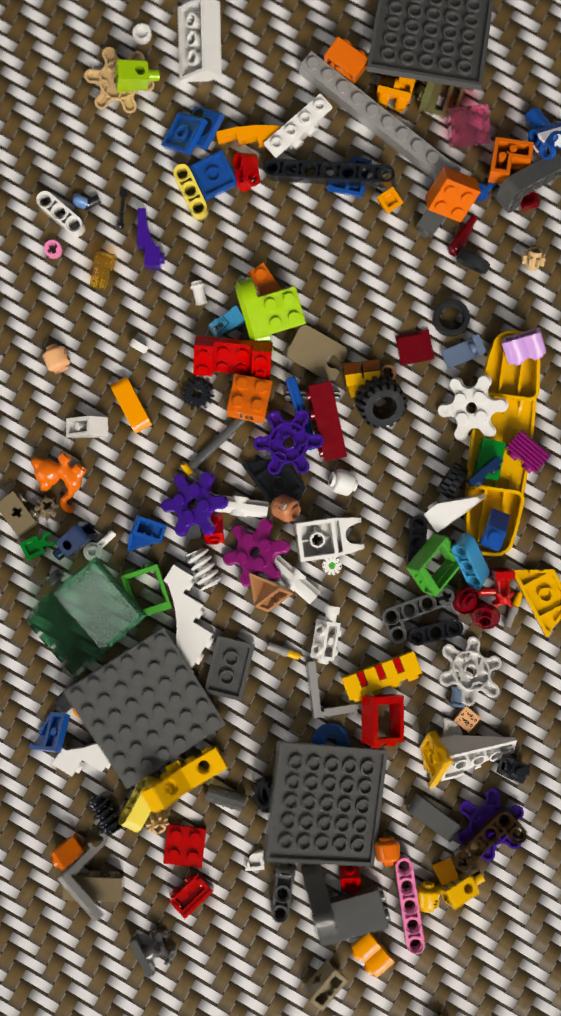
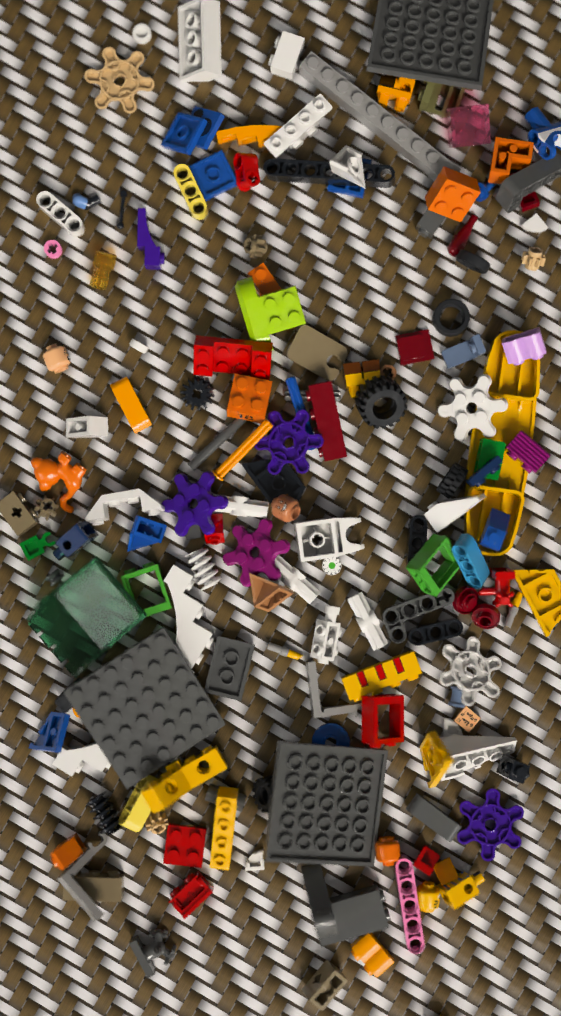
(94, 549): white plate -> none
(100, 512): none -> white slope
(134, 75): lime torso -> none
(192, 476): piece -> none
(199, 293): white pin -> none
(224, 827): none -> yellow brick
(227, 323): dark azure leg -> none
(242, 450): none -> light orange axle
(255, 246): none -> dark tan gear
(283, 879): dark grey piece -> none
(287, 55): none -> white brick
(342, 482): white head -> none
(346, 59): orange brick -> none
(349, 165): none -> white slope
(350, 878): red bracket -> none
(367, 621): none -> white piece
(389, 200): light orange plate -> none
(426, 860): none -> red panel
(487, 841): dark brown beam -> none
(534, 224): none -> white tile

